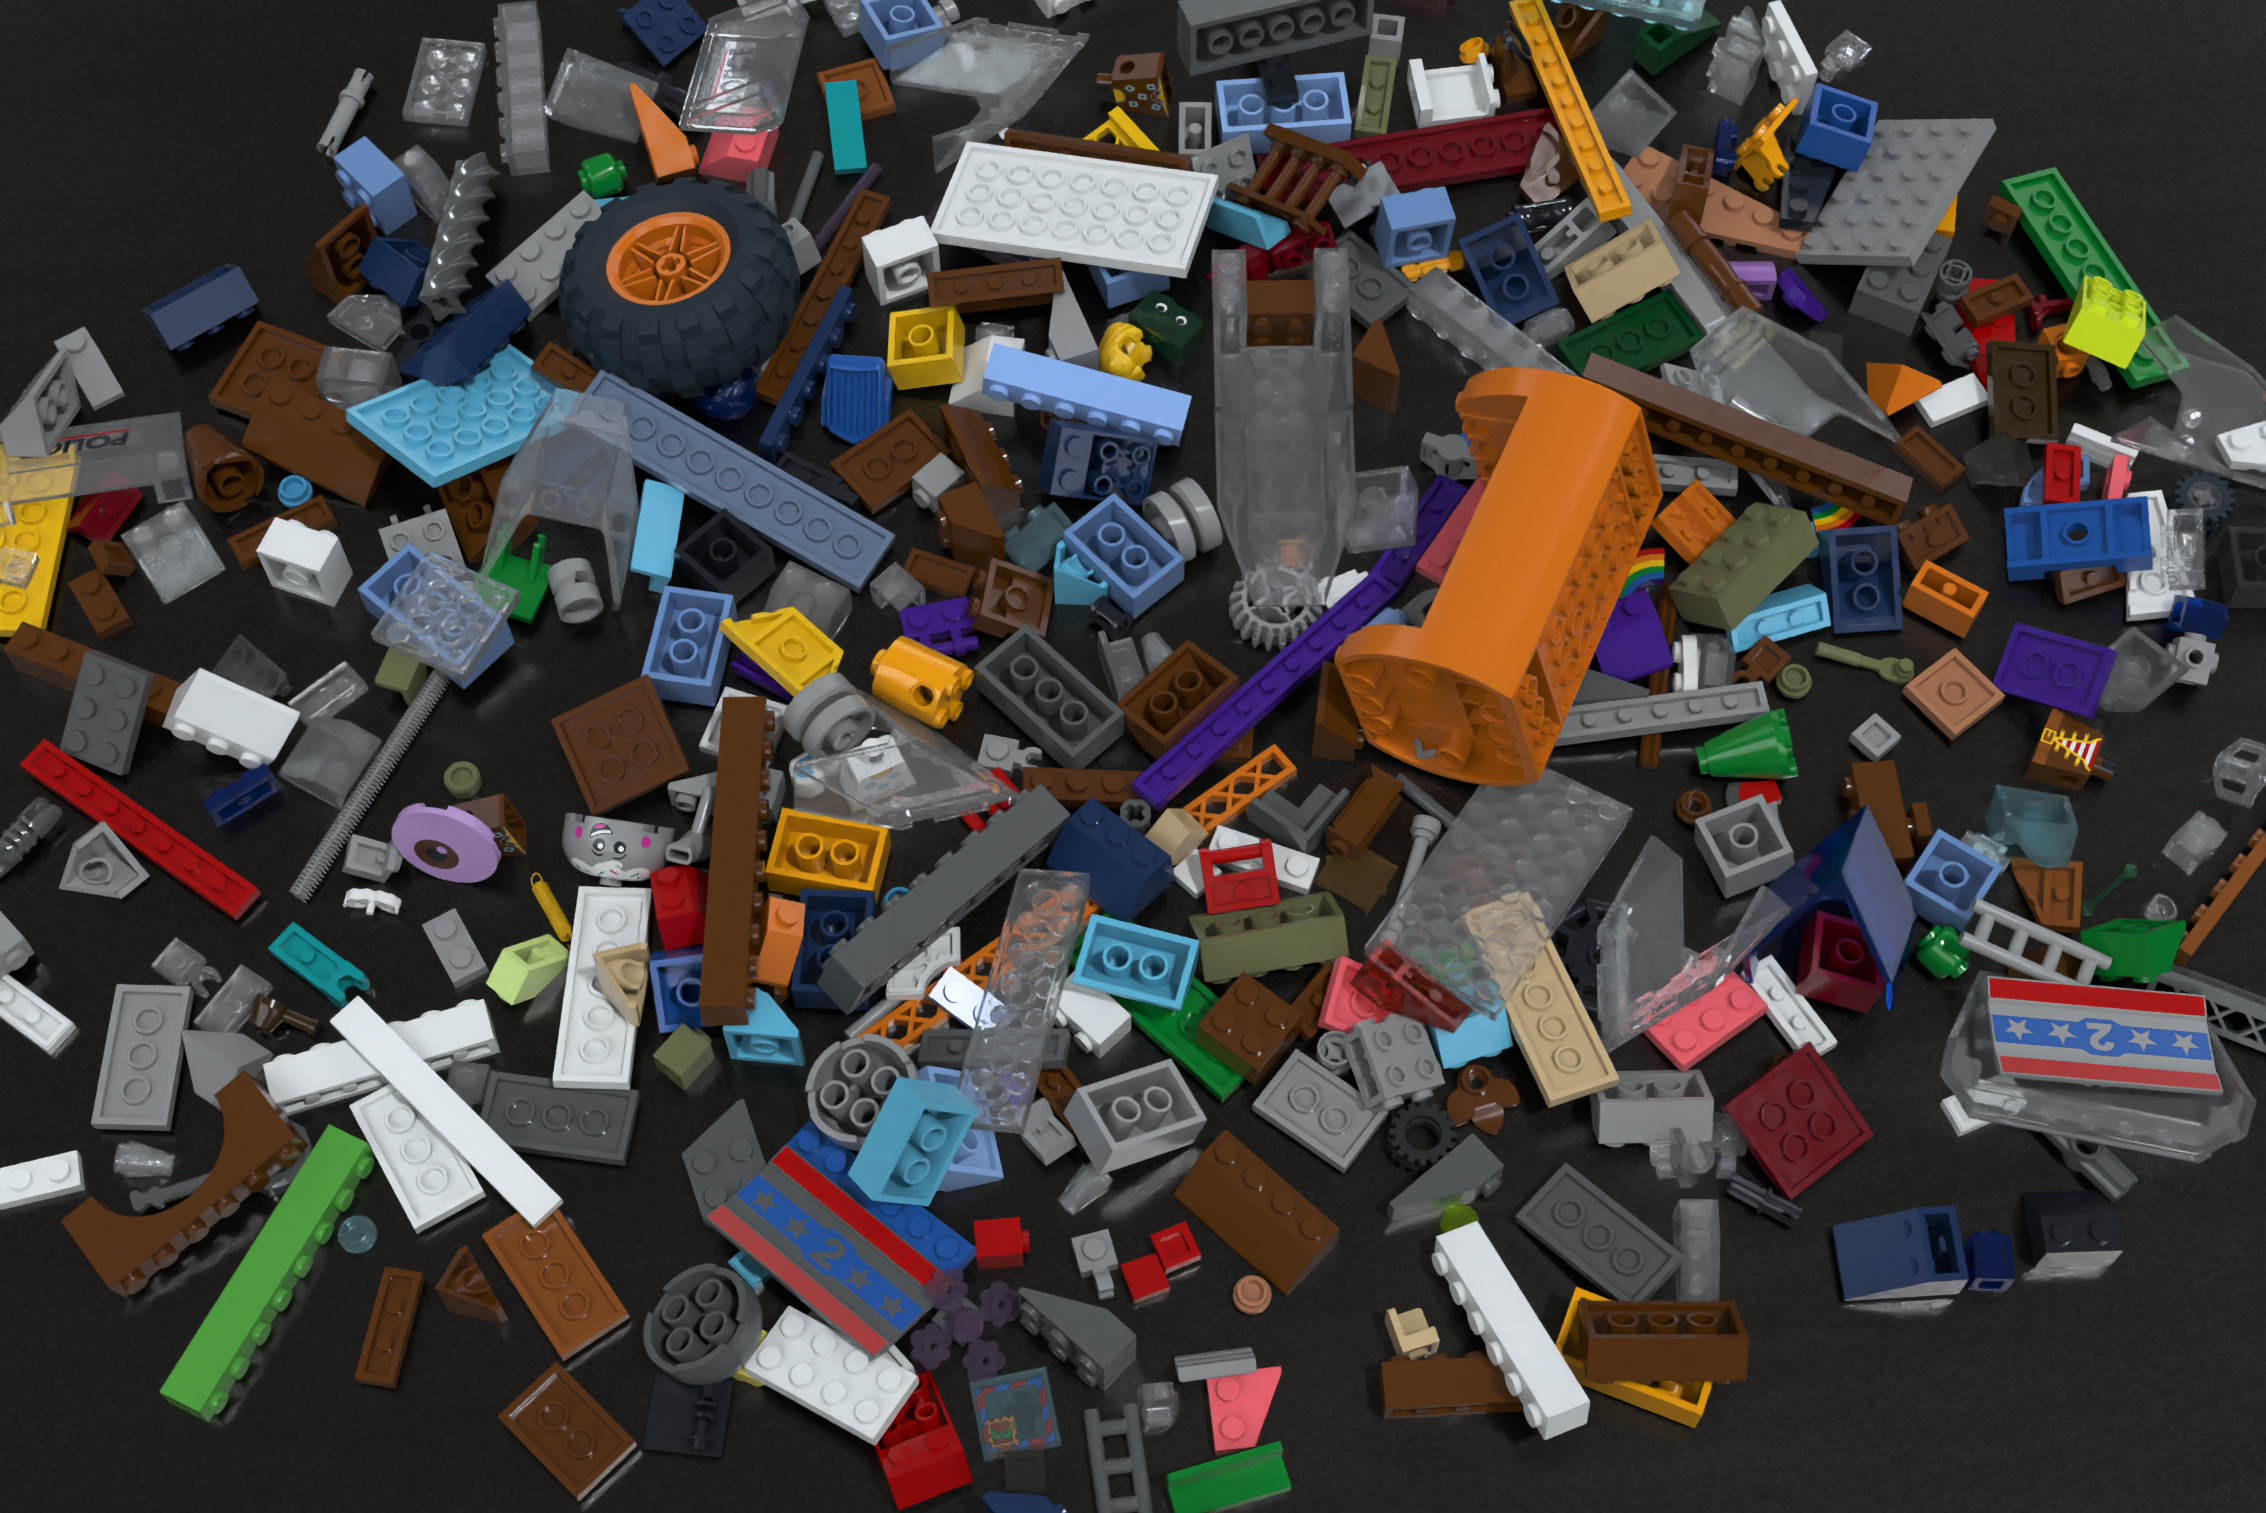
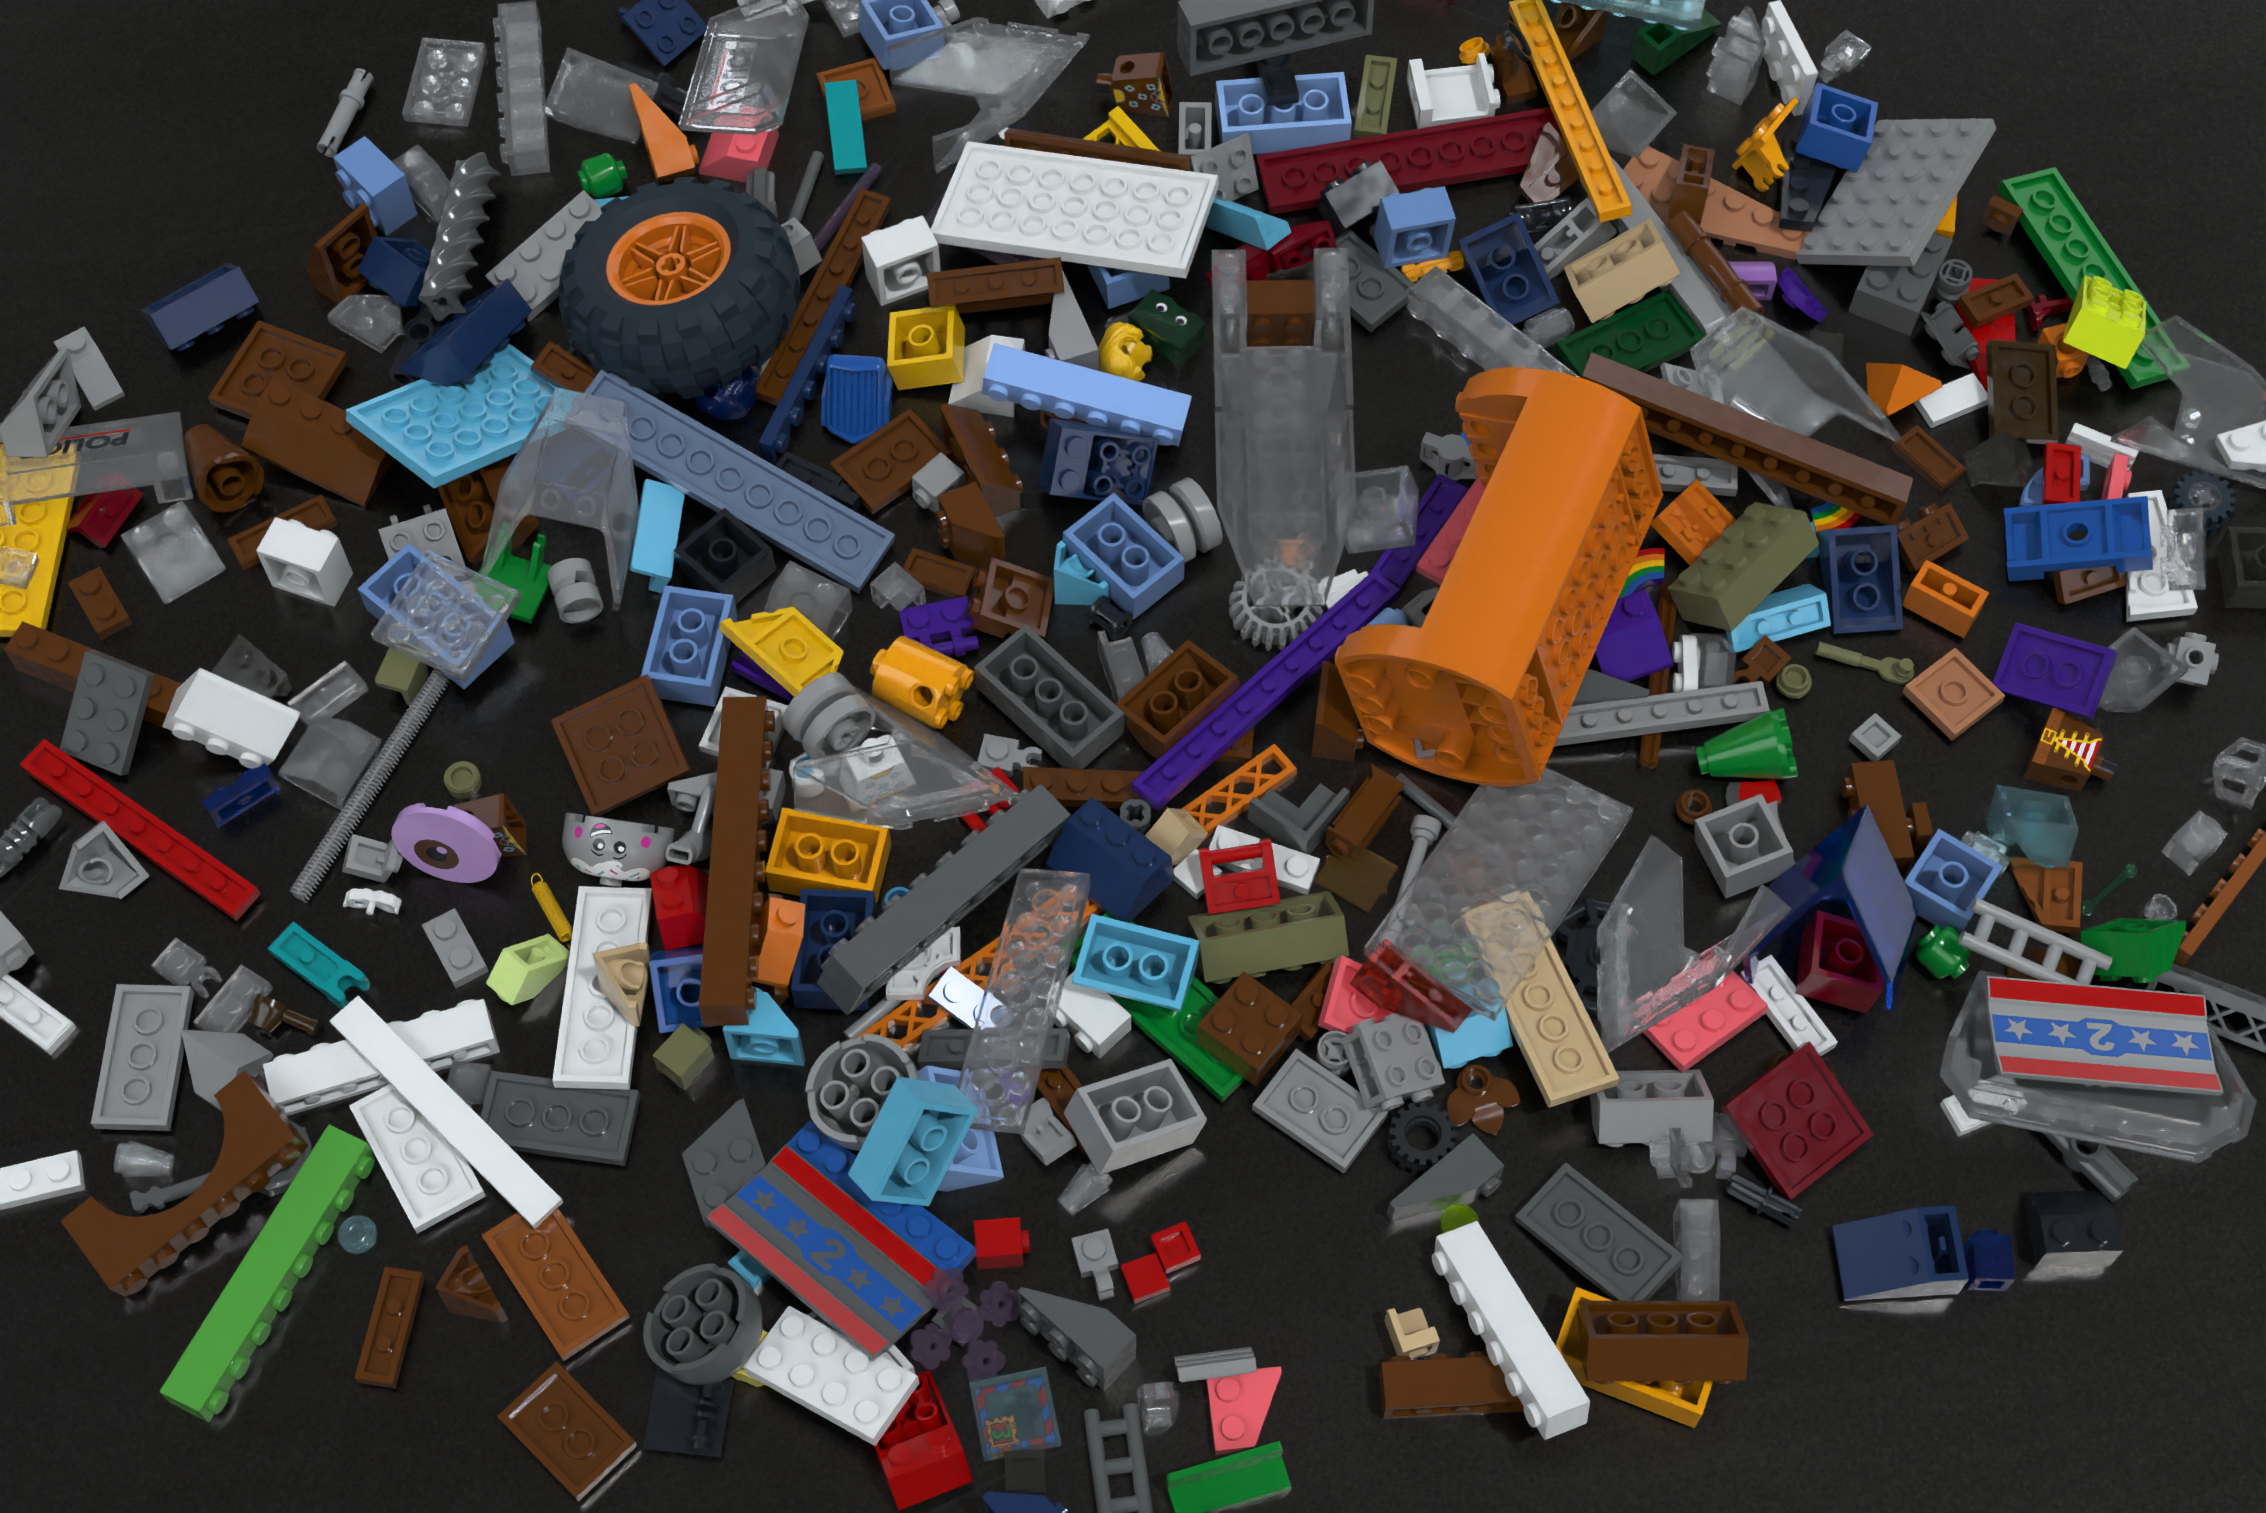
(111, 558): reddish brown plate -> none
(294, 491): dark azure plate -> none
(355, 376): clear brick -> none
(986, 329): clear plate -> none
(1037, 540): clear light blue bracket -> none
(1252, 1294): nougat plate -> none
(1256, 1213): reddish brown slope -> none
(1302, 149): reddish brown fence -> none
(1376, 369): reddish brown slope -> none
(1386, 36): light grey brick -> none
(1725, 137): clear blue plate -> none
(2198, 616): clear blue brick -> none

